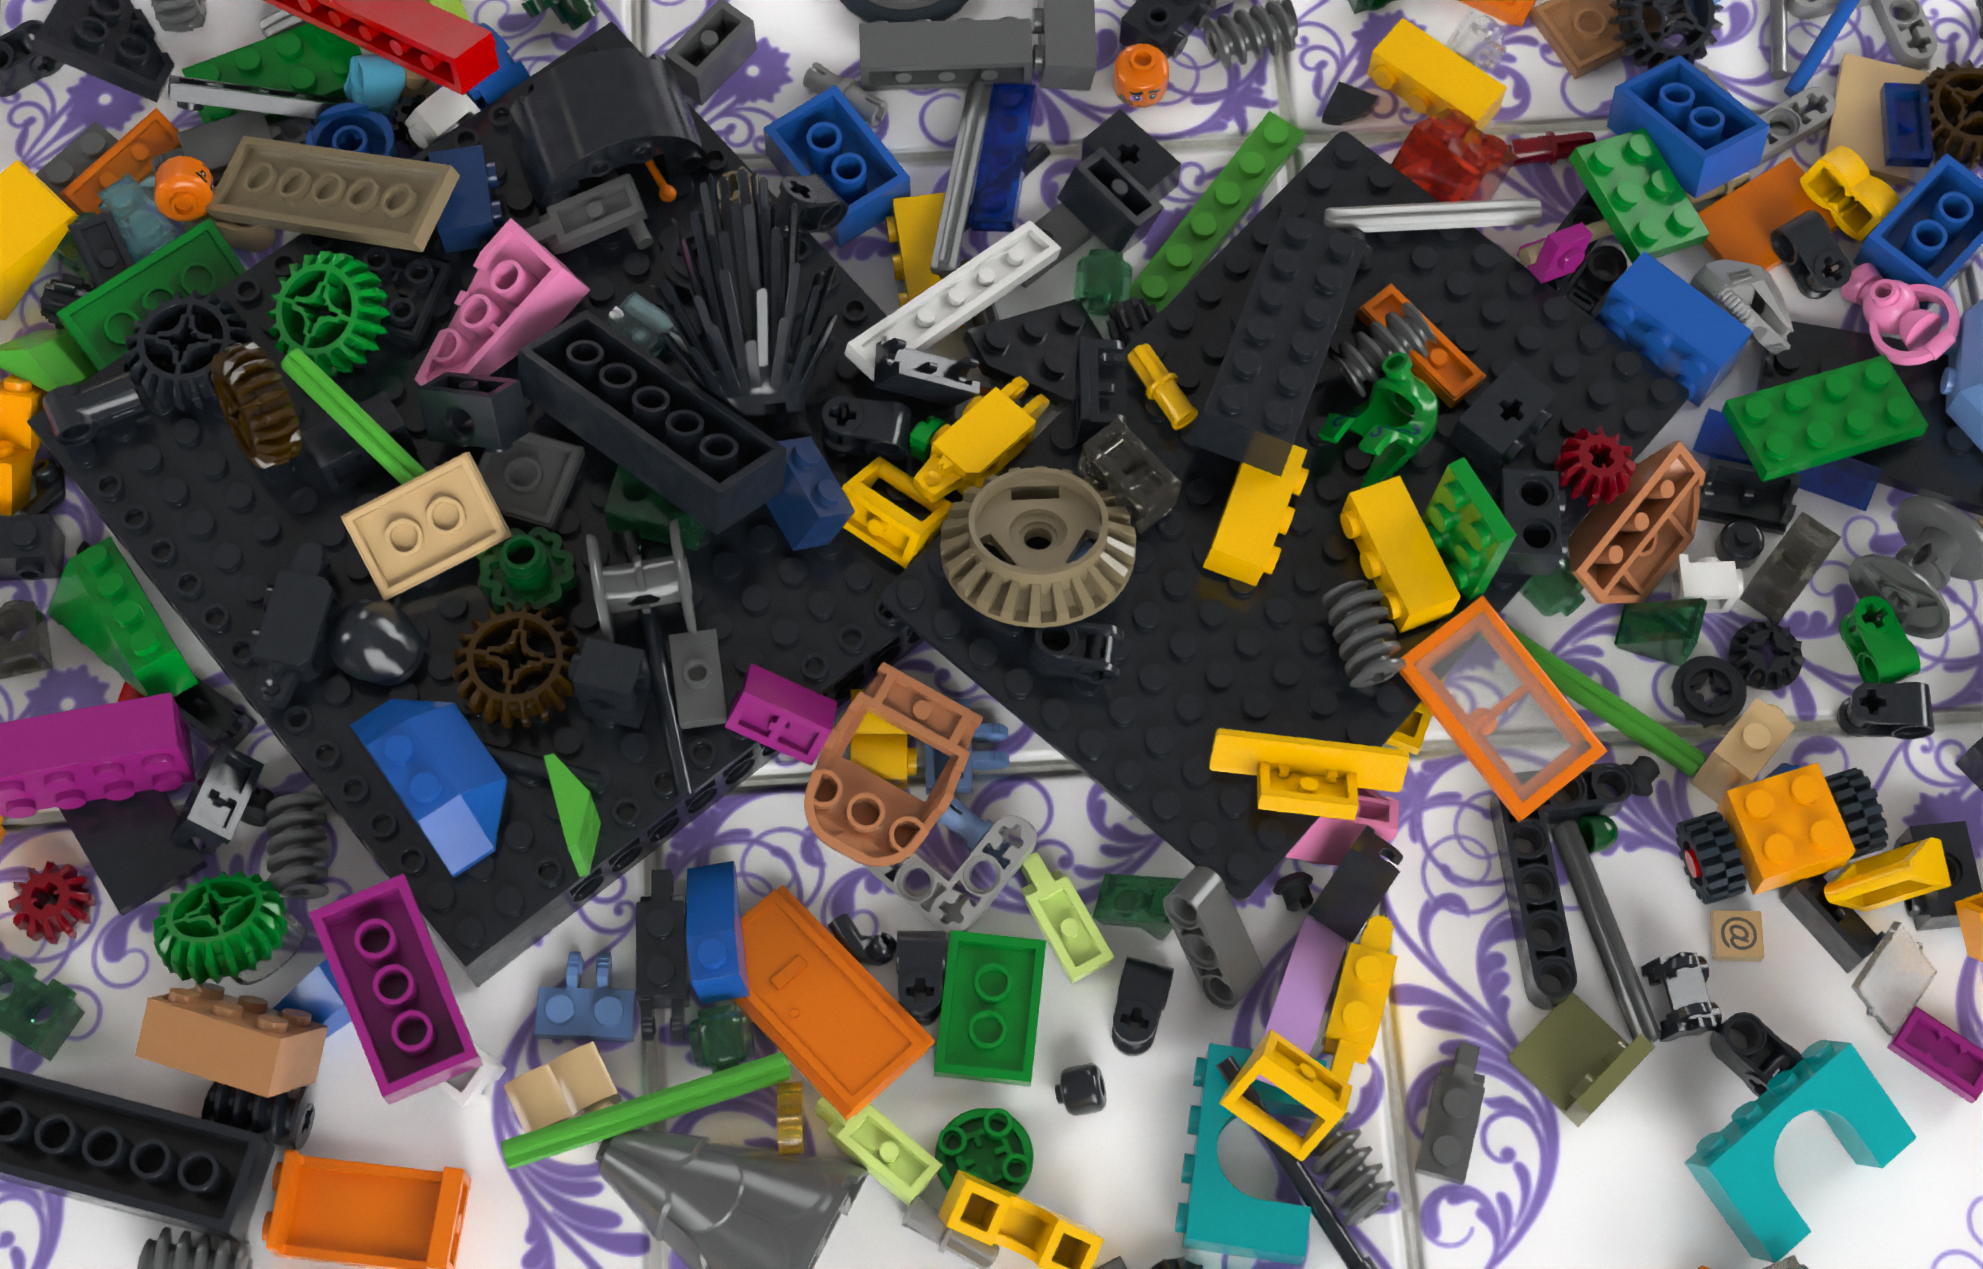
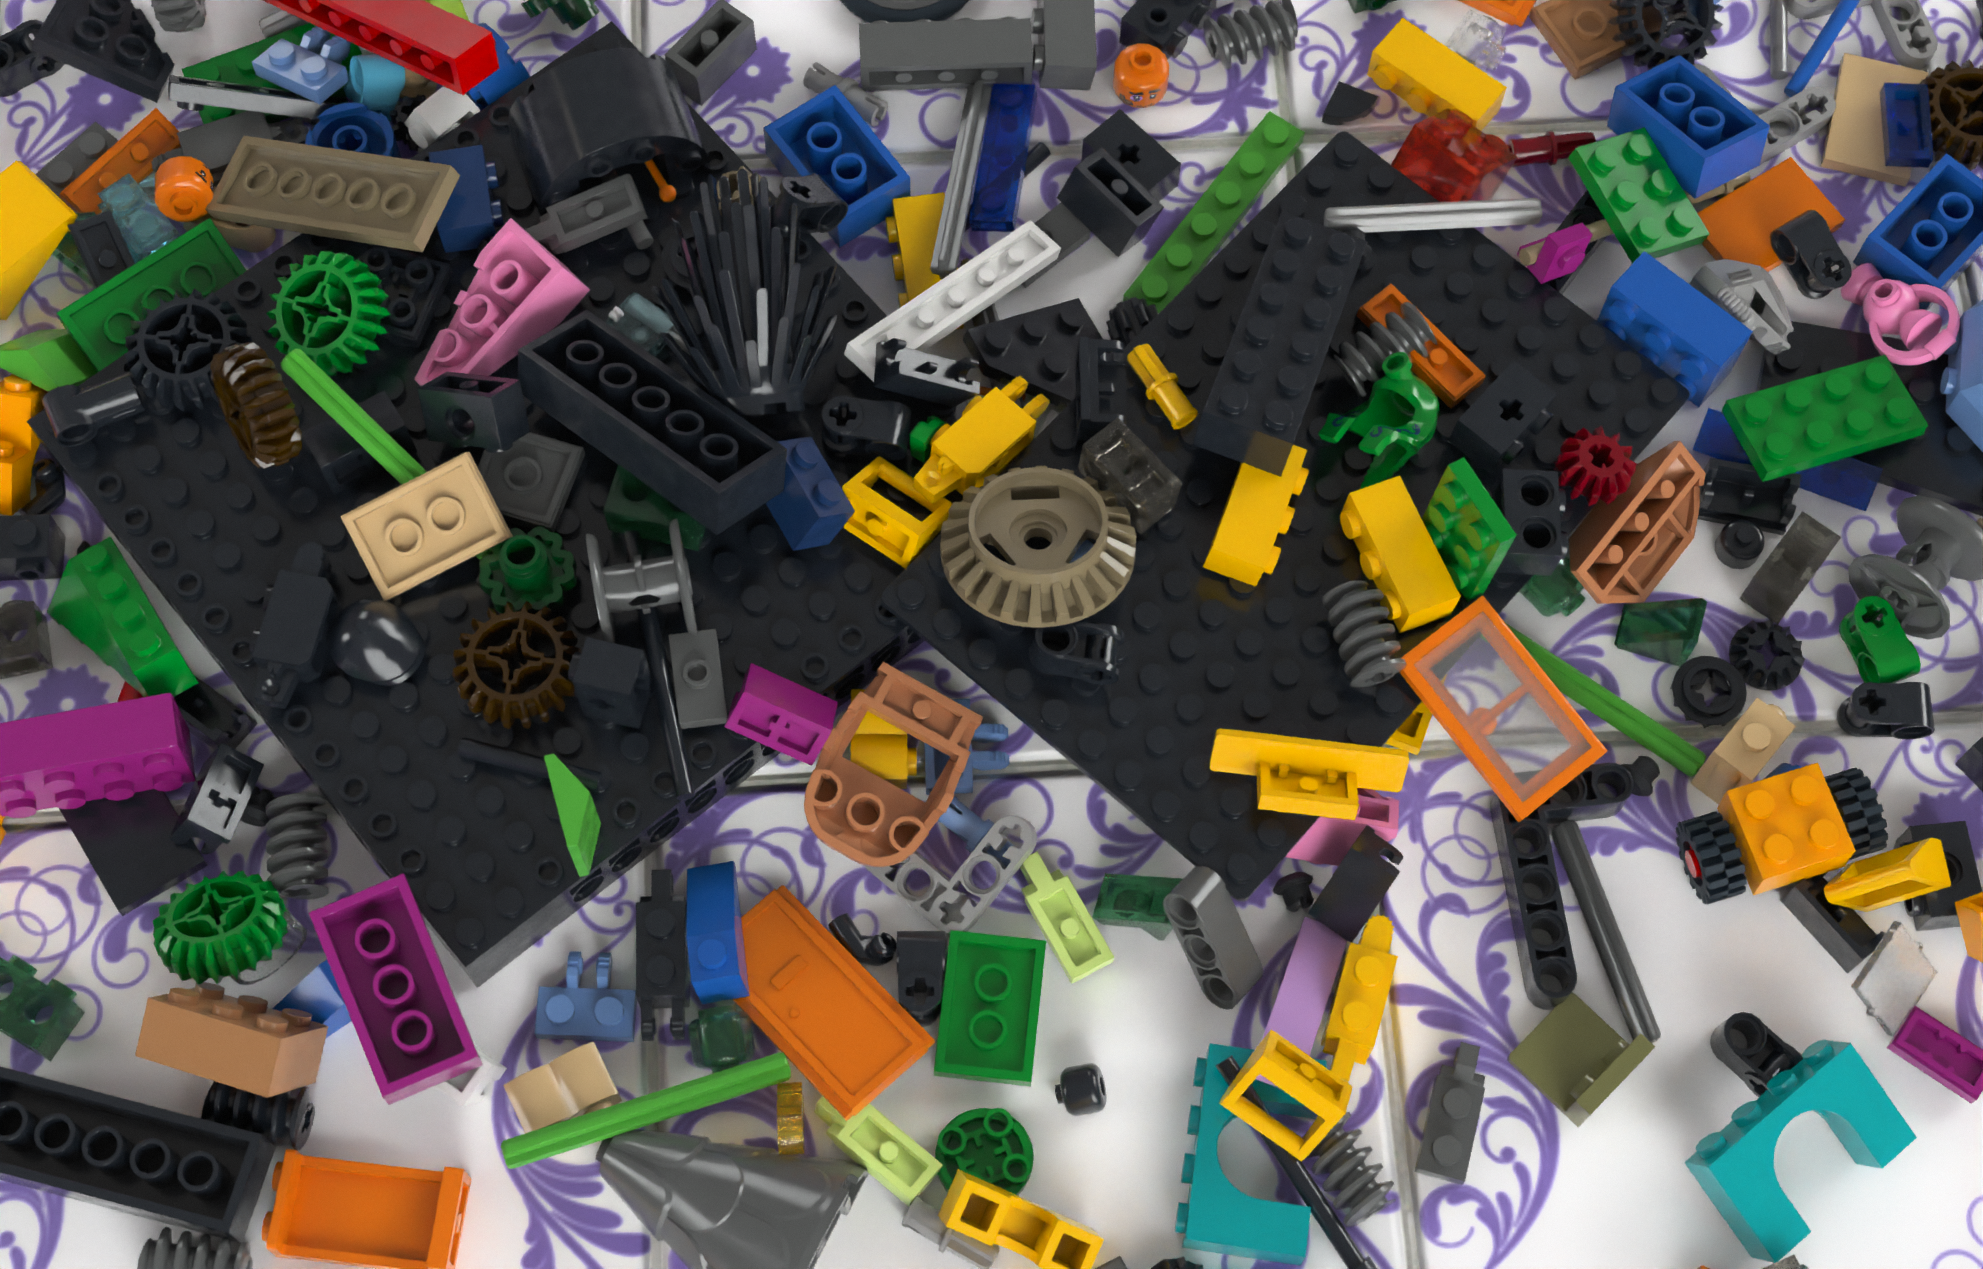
(47, 919): dark red gear -> none
(60, 294): black gear -> none
(306, 69): none -> medium blue hinge
(438, 775): blue wedge -> none
(1102, 281): clear green head -> none
(1141, 999): black piece -> none
(1590, 289): black piece -> none
(1598, 832): dark green hinge -> none
(1687, 995): black piece -> none
(1707, 579): white brick -> none
(1736, 935): tan tile -> none
(1846, 188): yellow brick -> none

